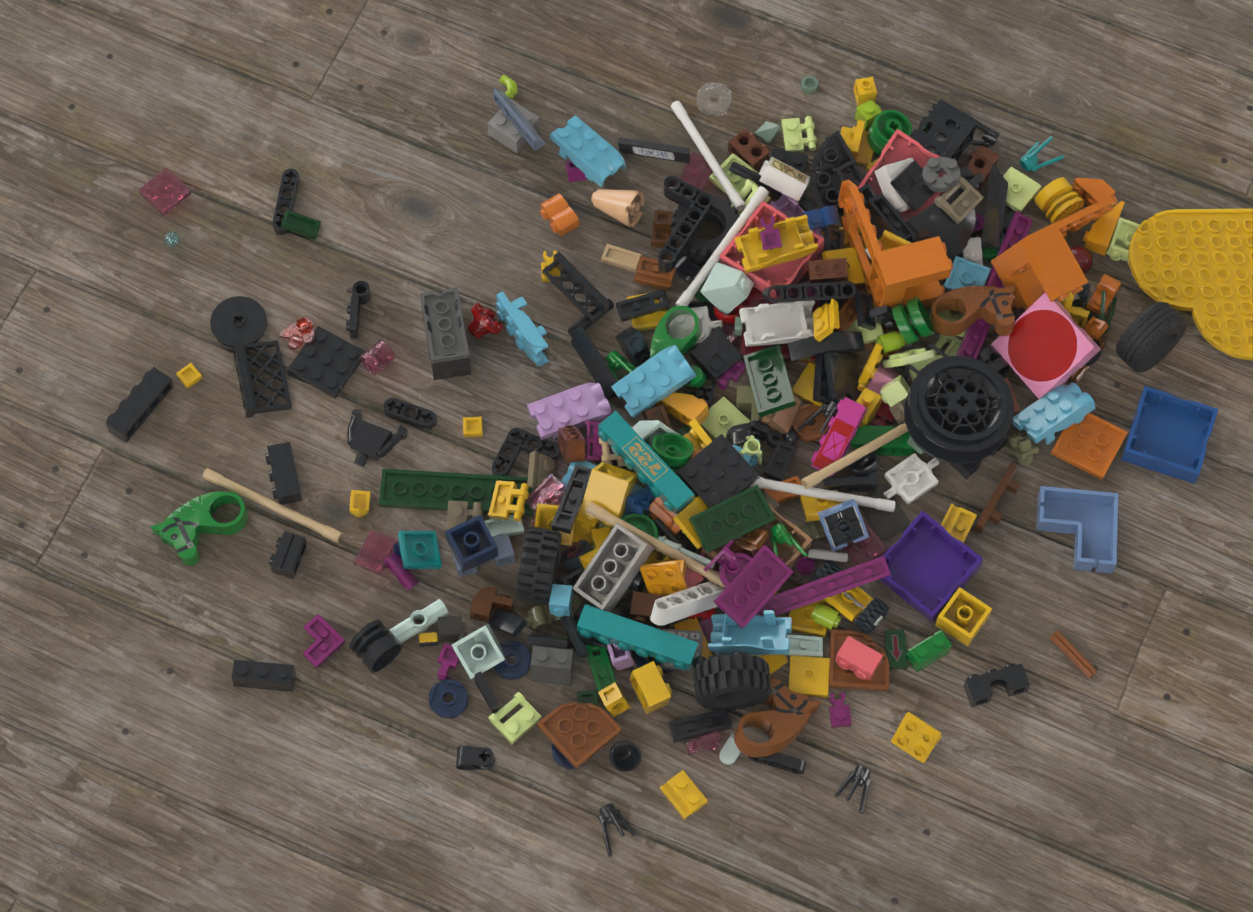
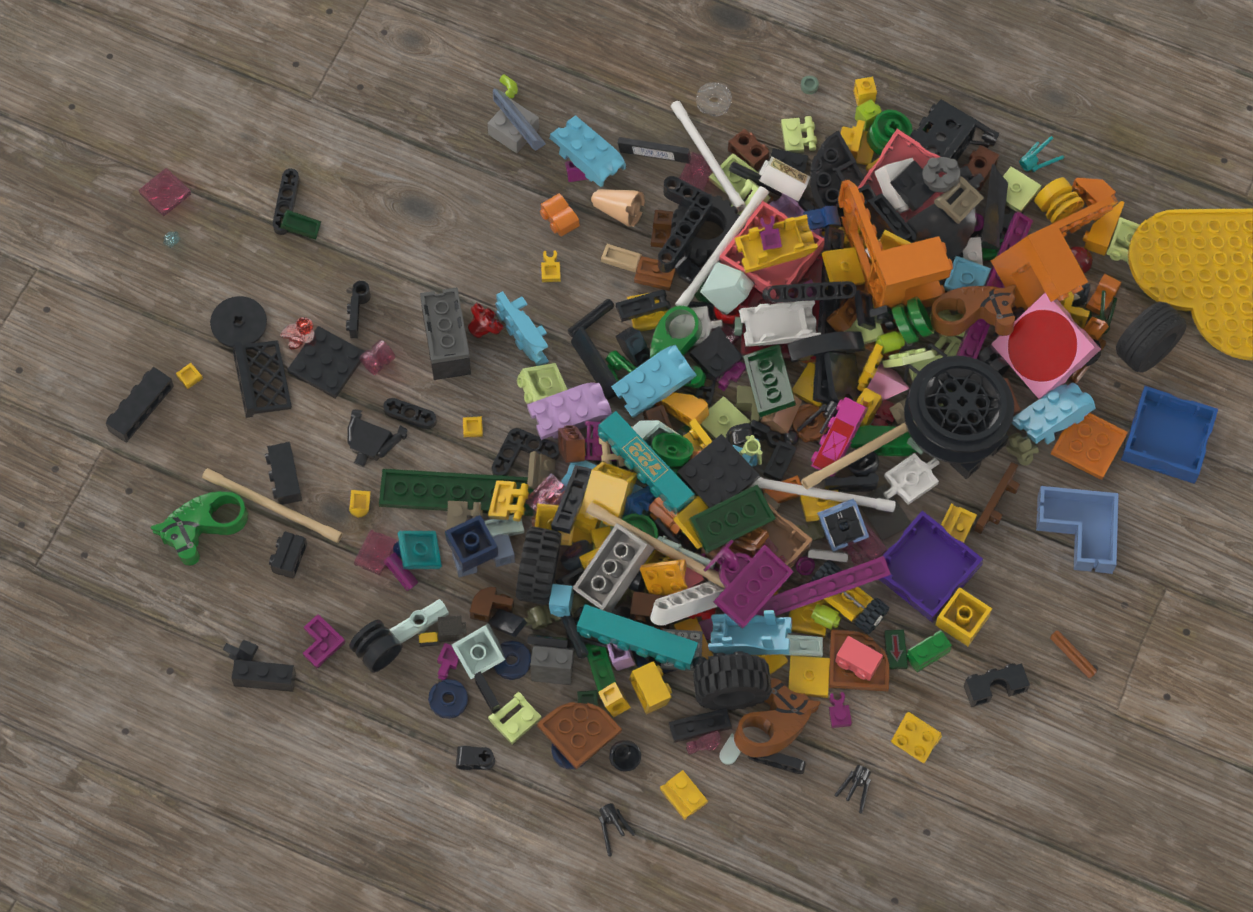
(245, 651): none -> black bracket
(540, 382): none -> yellowish green plate
(579, 281): black fence -> none
(768, 131): sand green slope -> none
(781, 536): green plant -> none
(825, 320): yellow plate -> none
(828, 270): copper brick -> none
(895, 391): yellowish green brick -> none

